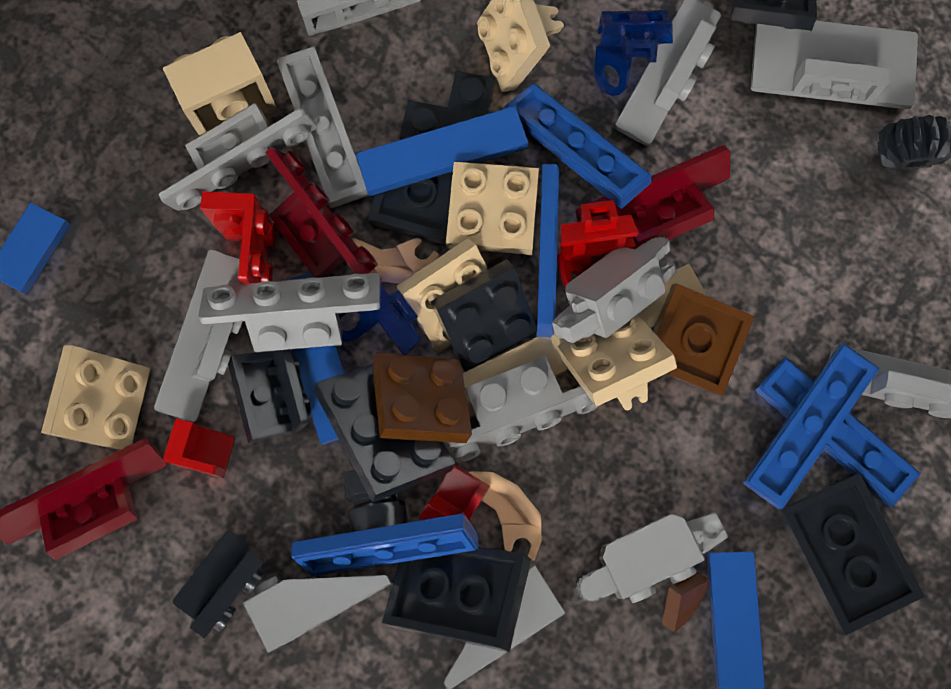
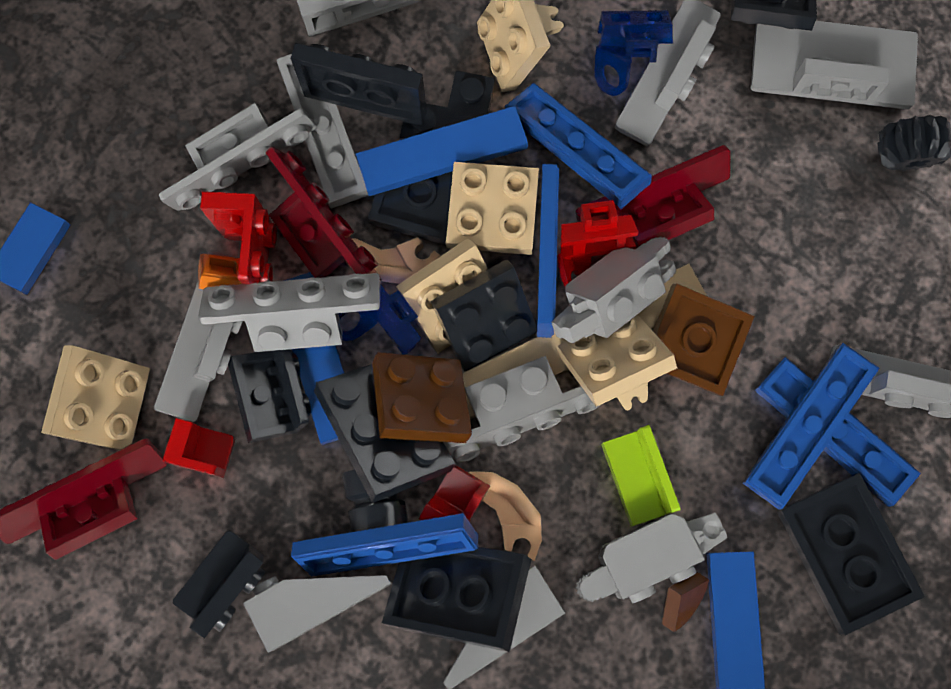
(217, 271): none -> orange tile
(218, 83): tan brick -> none
(360, 83): none -> black plate
(640, 476): none -> lime panel

